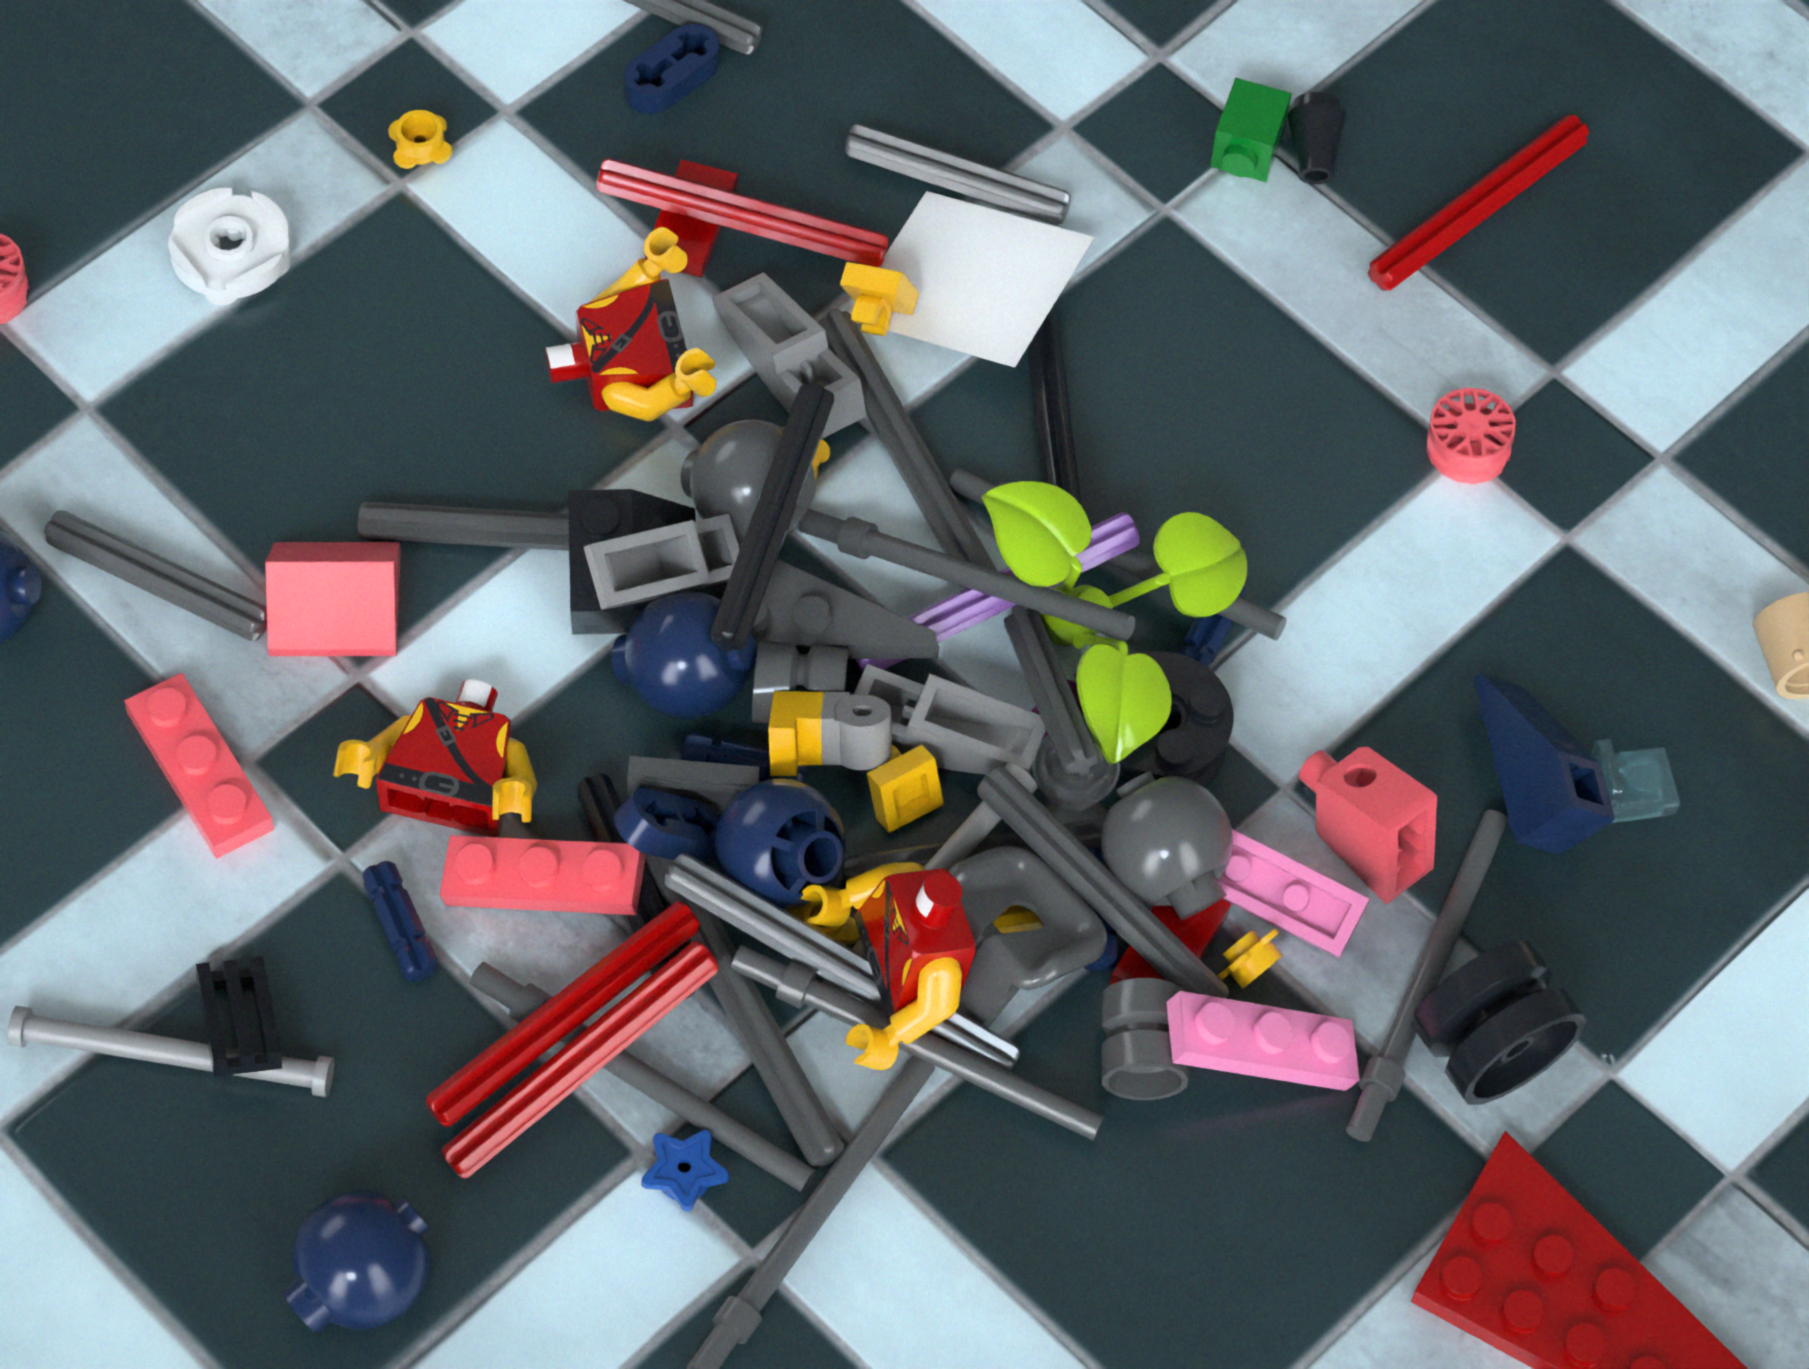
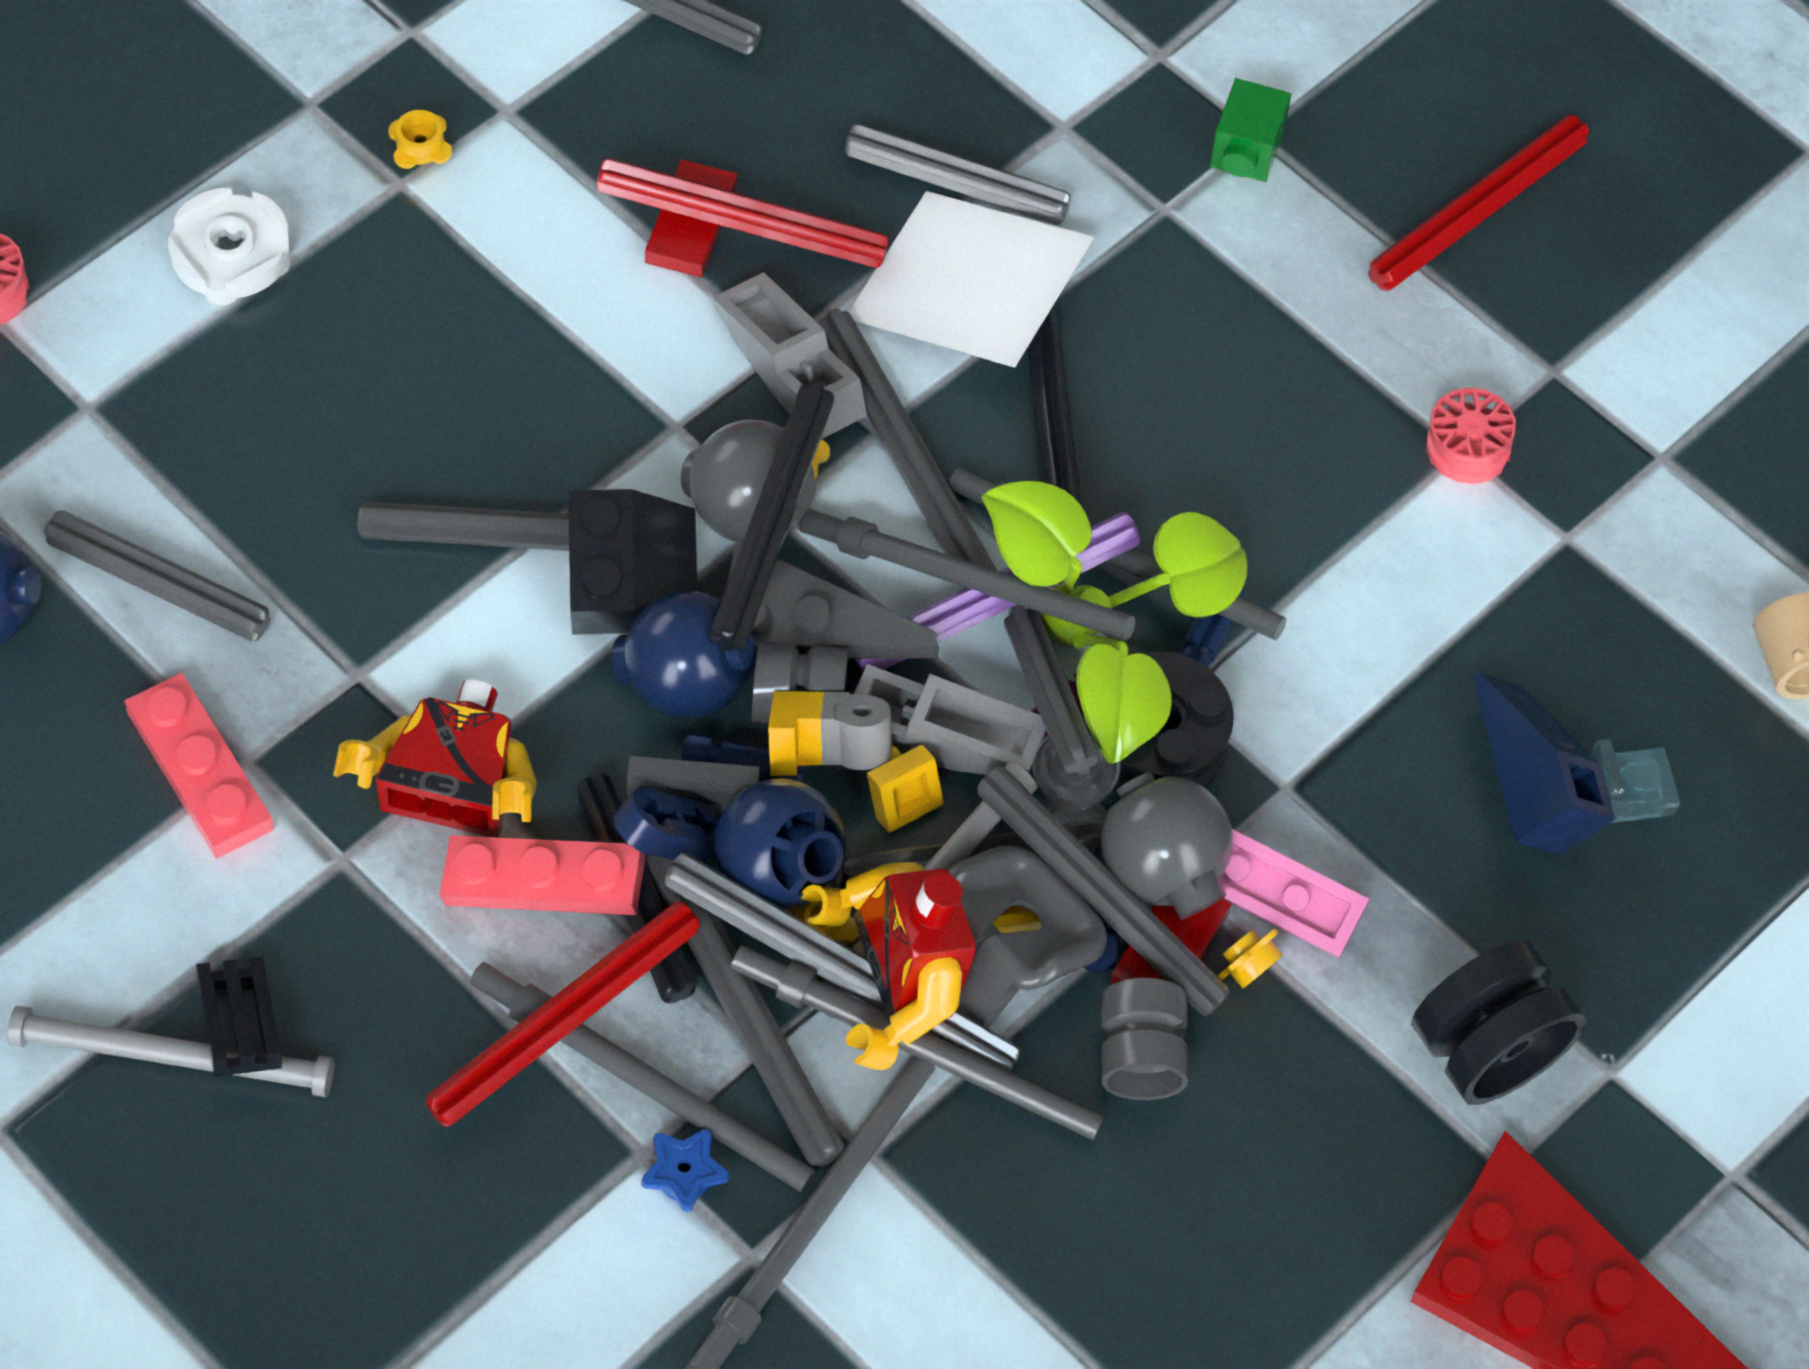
(332, 598): coral slope -> none
(358, 1261): dark blue brick -> none
(400, 921): dark blue axle -> none
(580, 1059): axle -> none
(634, 341): torso -> none
(662, 561): light grey slope -> none
(677, 73): dark blue beam -> none
(877, 295): yellow tile -> none
(1262, 1041): bright pink plate -> none
(1316, 135): black cone -> none
(1374, 818): coral torso -> none
(1384, 1072): dark grey bar -> none

